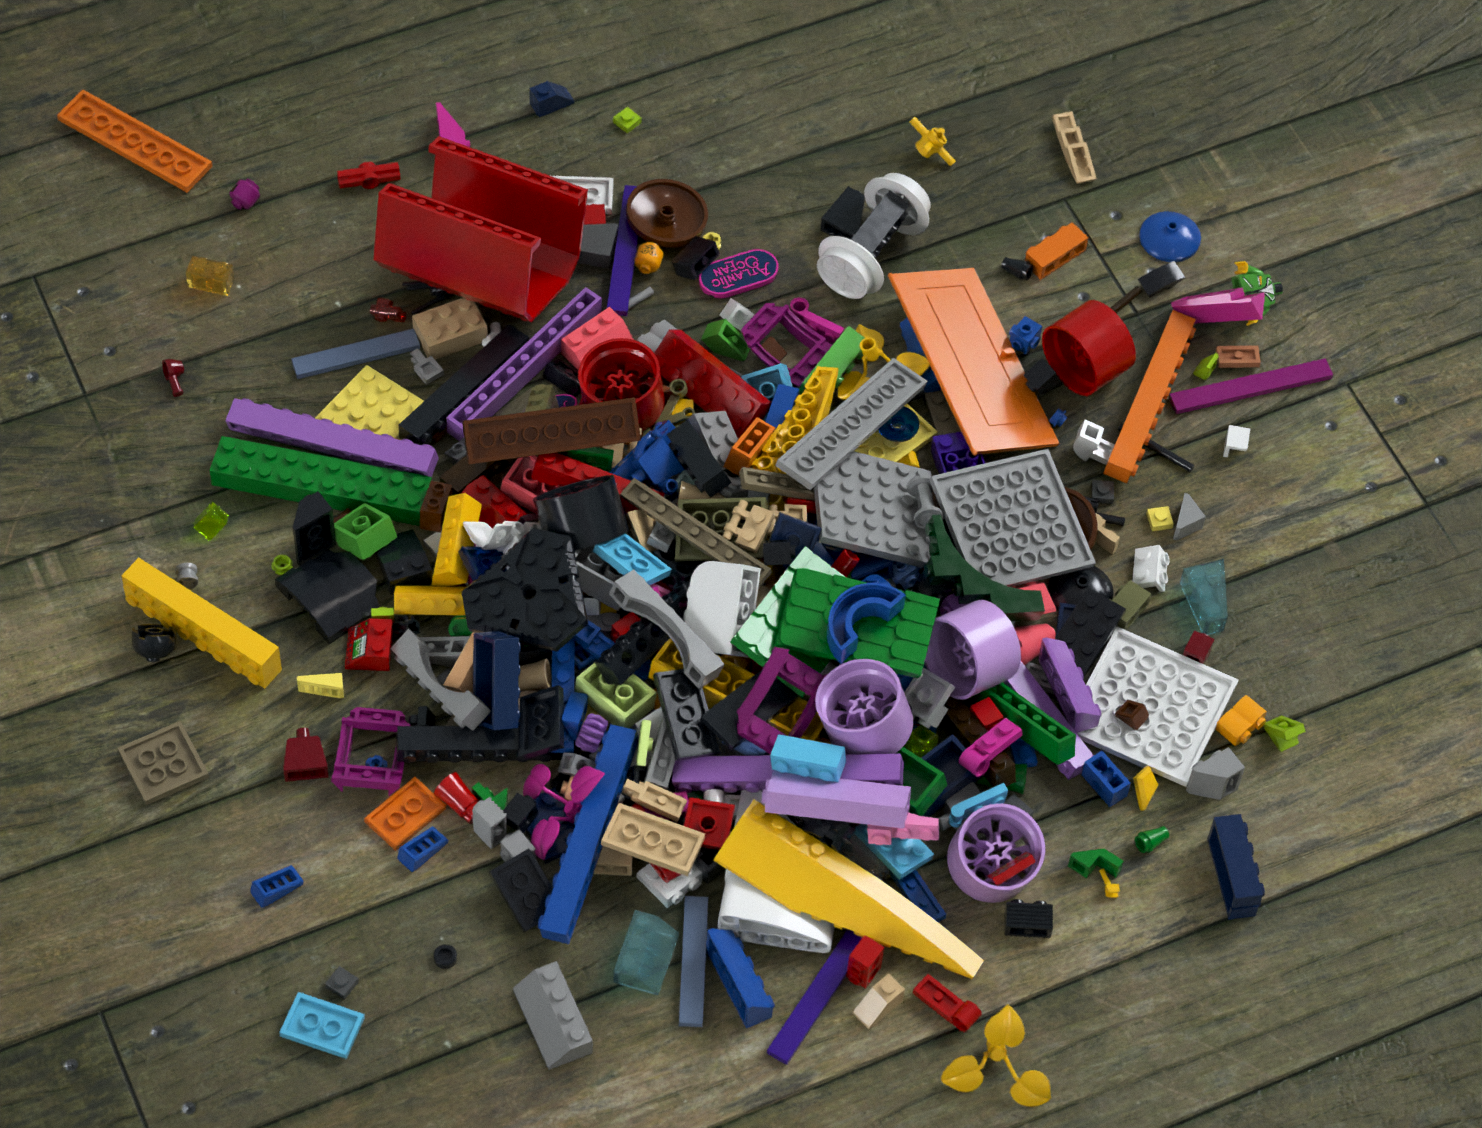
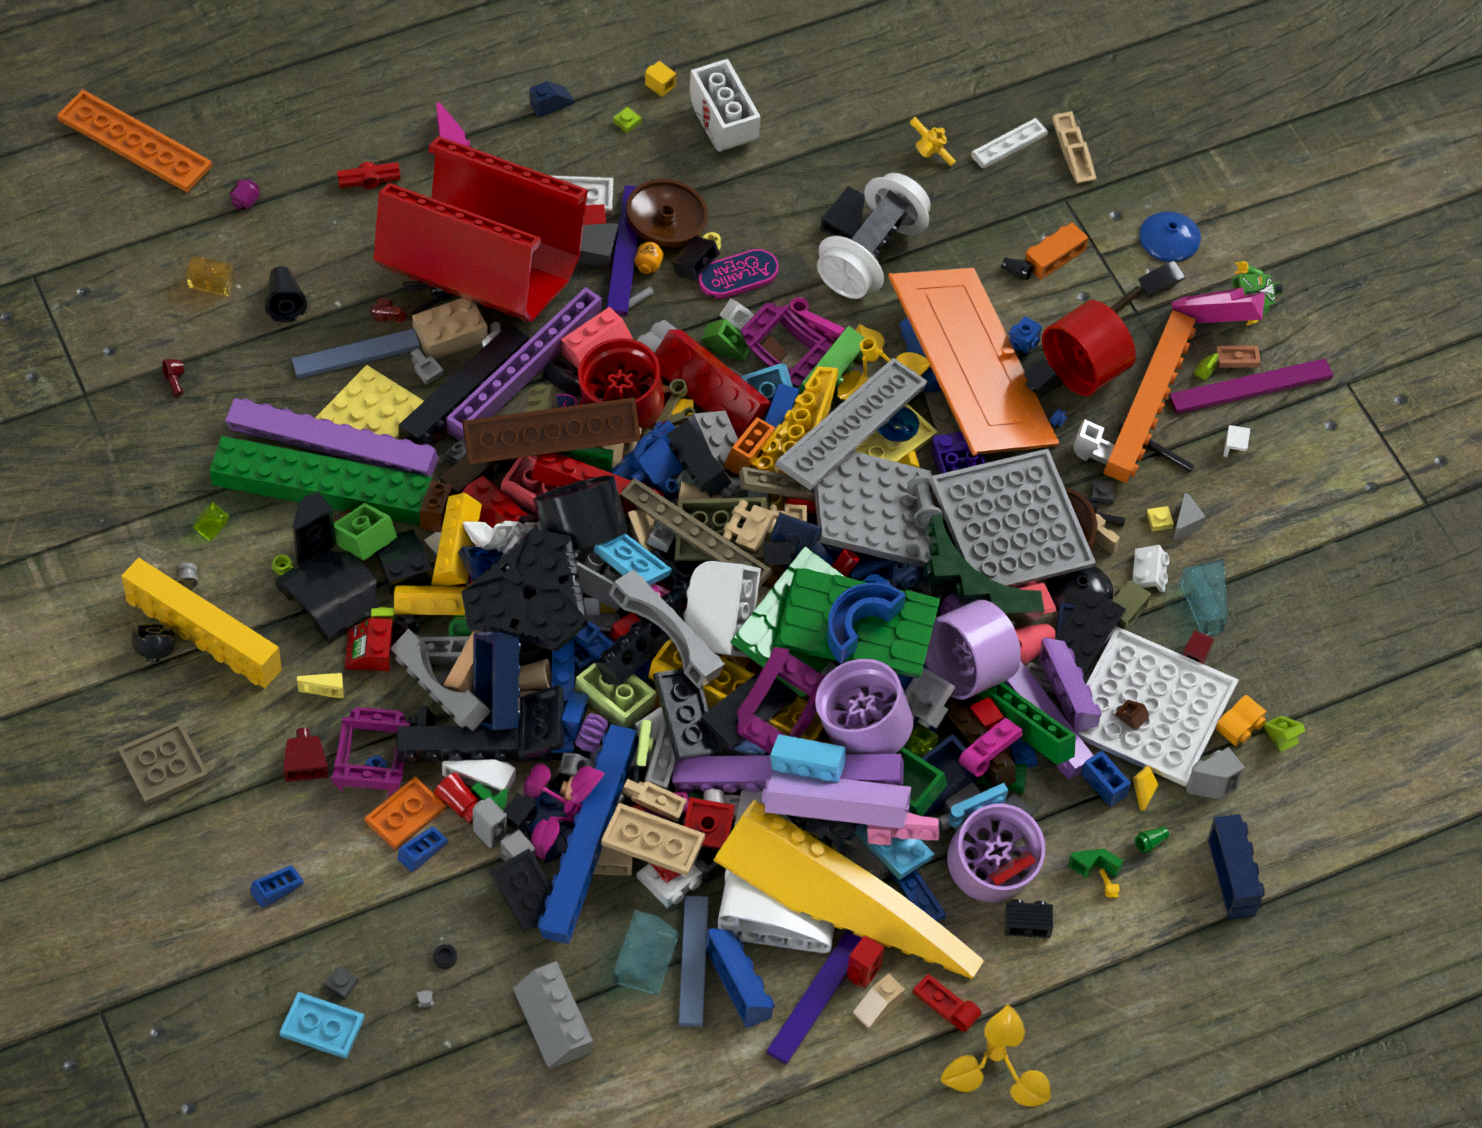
(284, 296): none -> black cone
(425, 998): none -> light grey piece
(488, 773): none -> white slope
(660, 78): none -> yellow brick
(723, 106): none -> white brick
(1009, 143): none -> white tile

